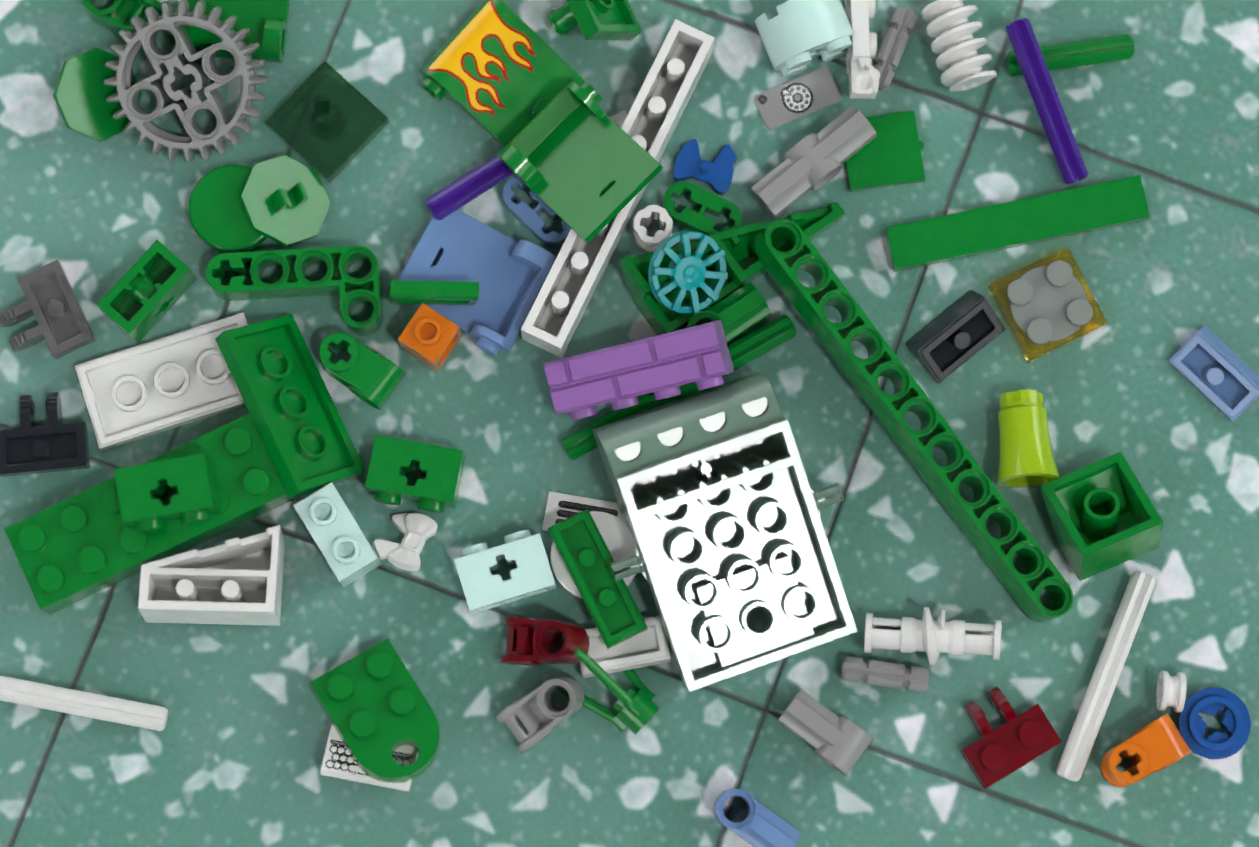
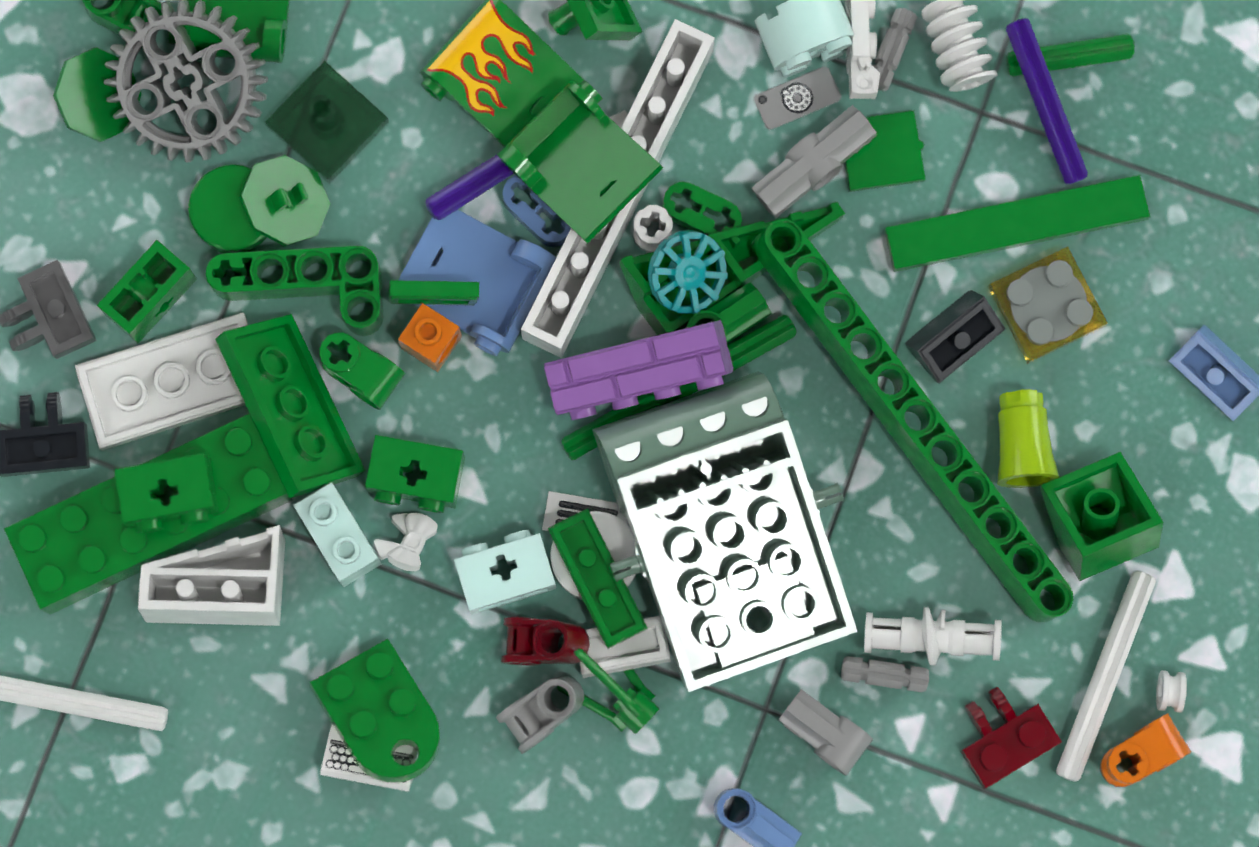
(716, 174): blue piece -> none
(1234, 720): blue gear -> none

